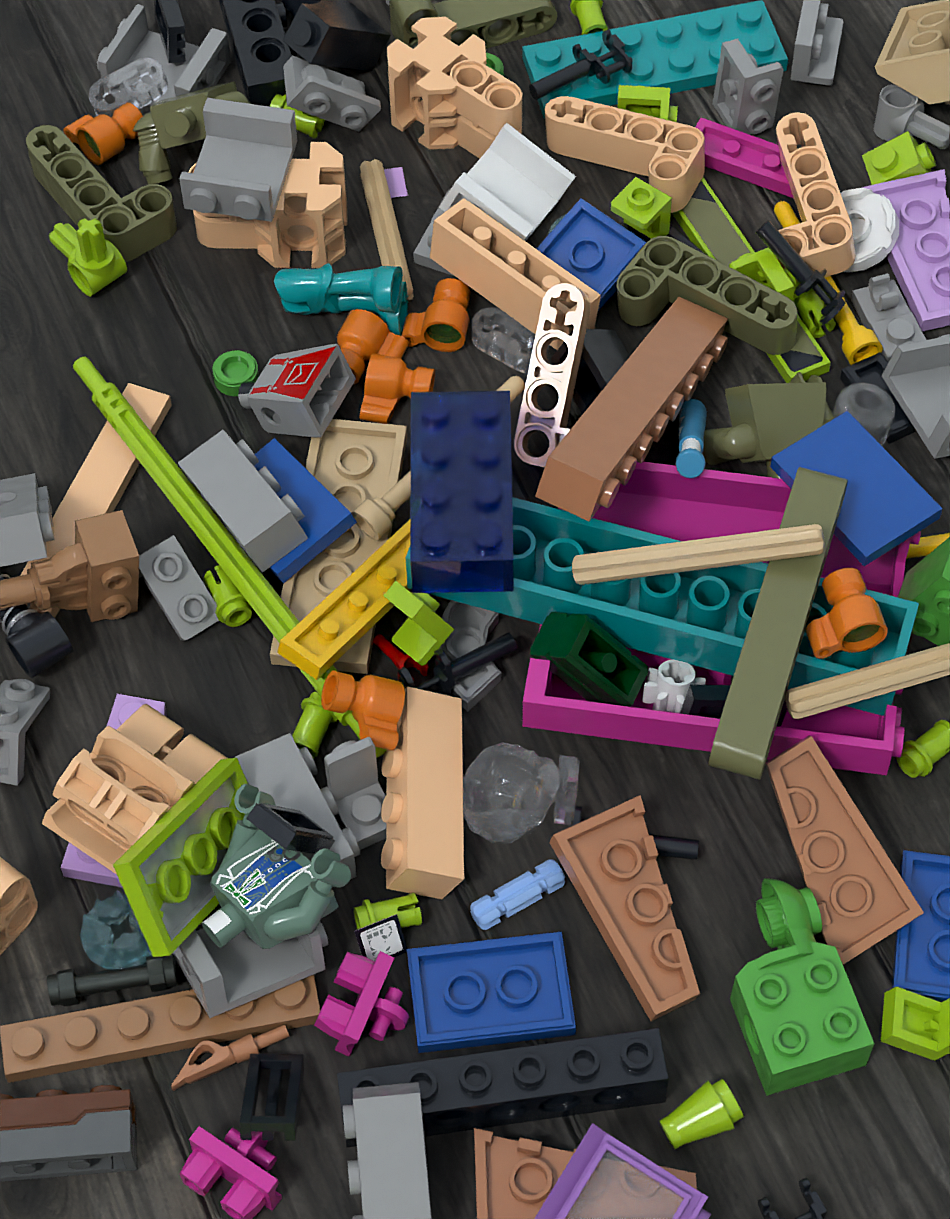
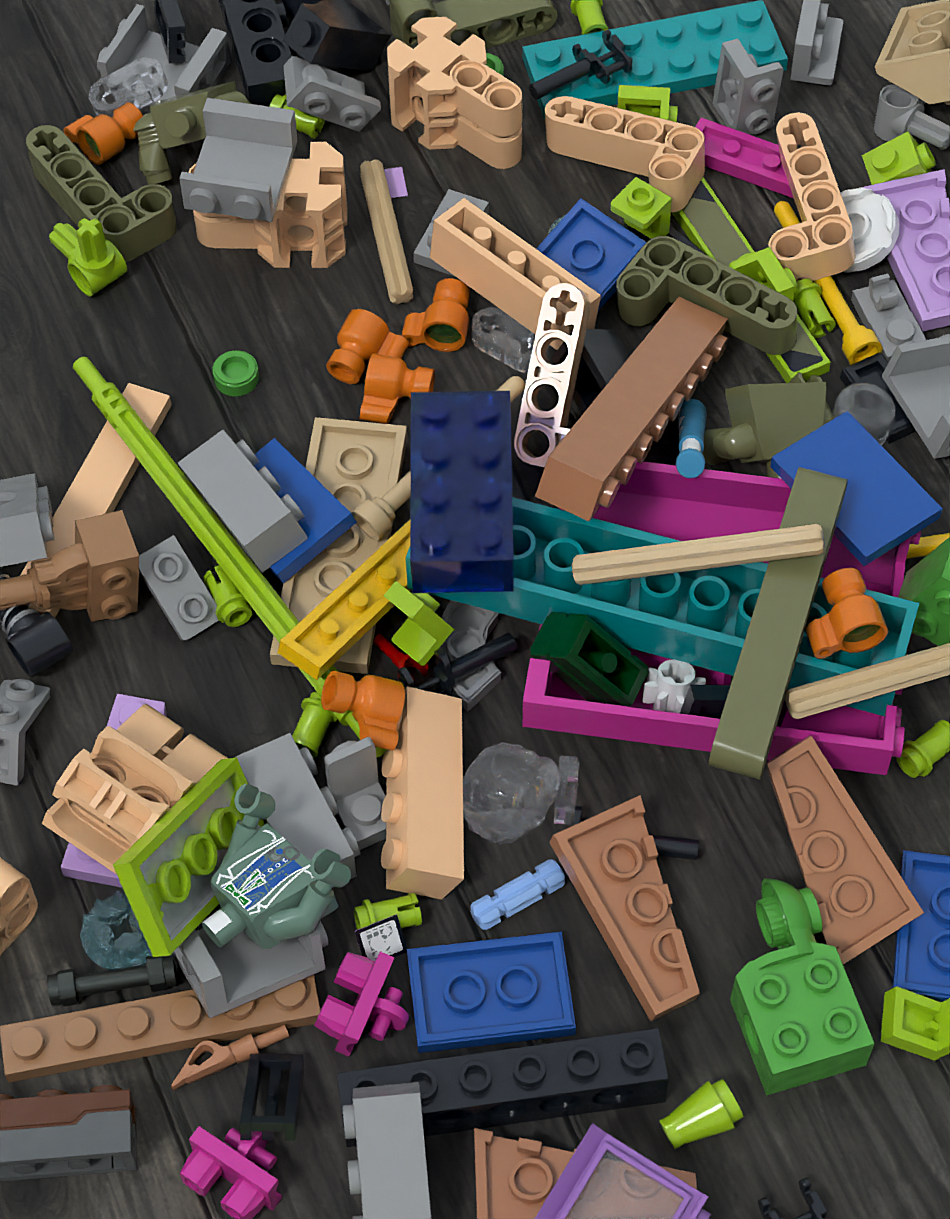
(290, 828): black tile -> none
(299, 391): light grey torso -> none
(321, 290): teal piece -> none
(512, 183): white panel -> none
(802, 272): black piece -> none

